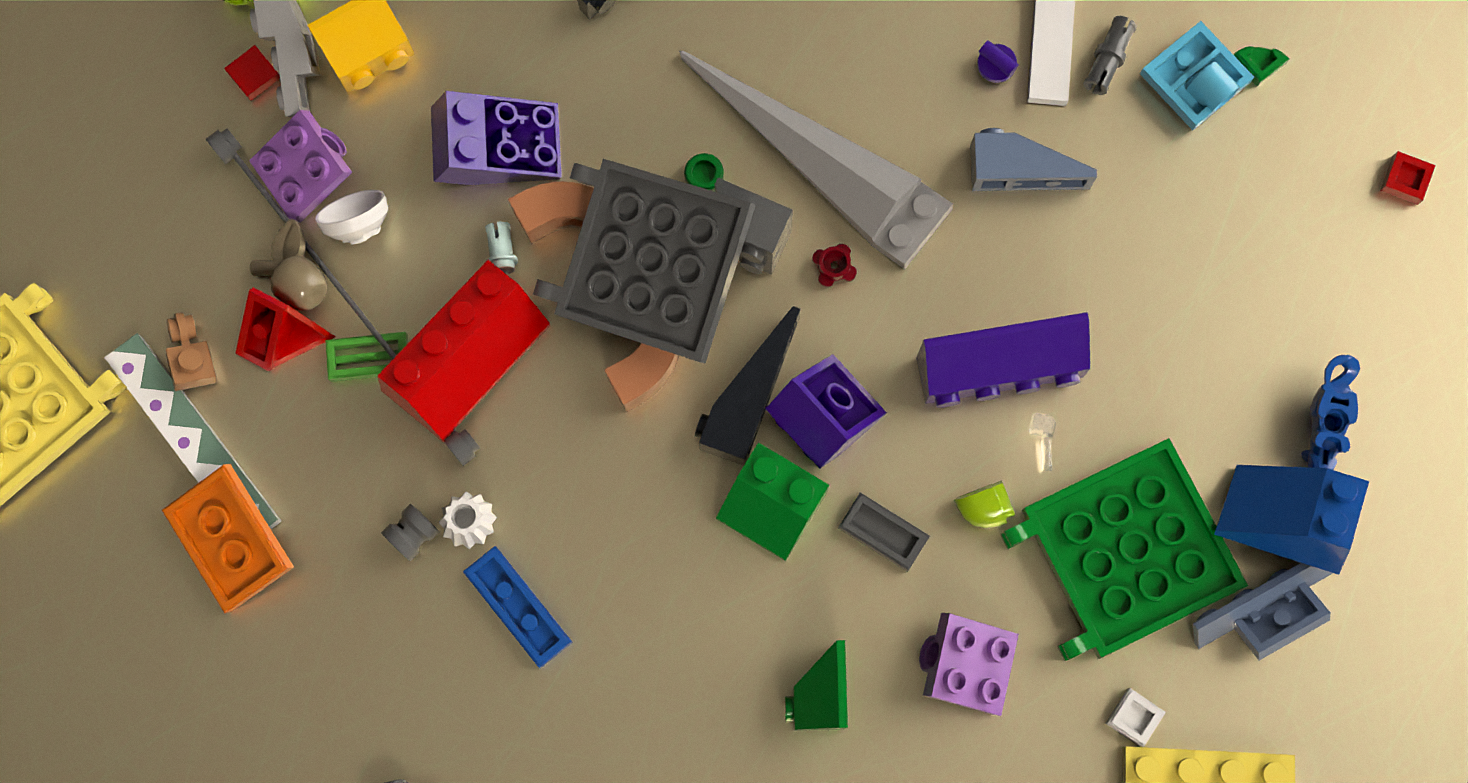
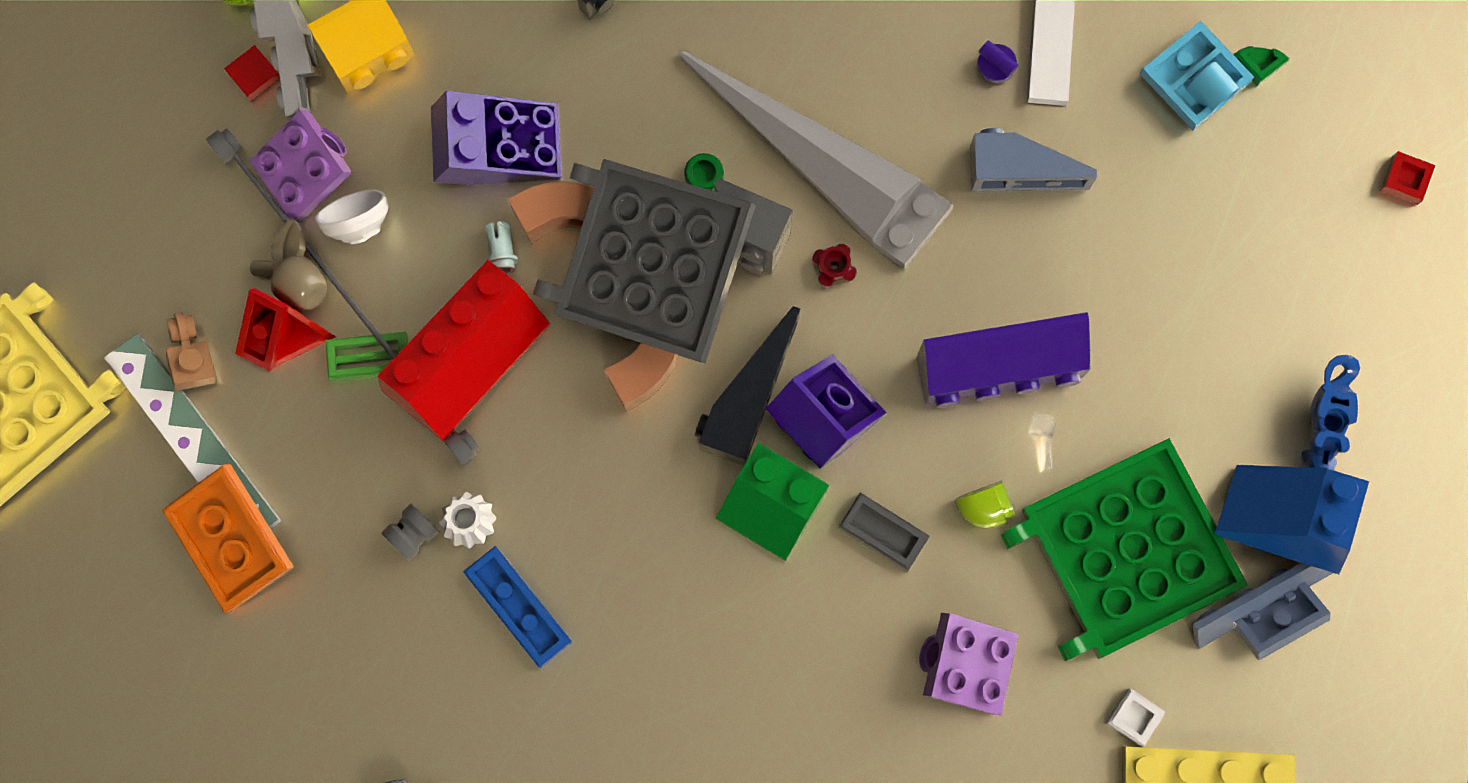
(821, 694): green slope -> none
(1110, 55): dark grey pin -> none

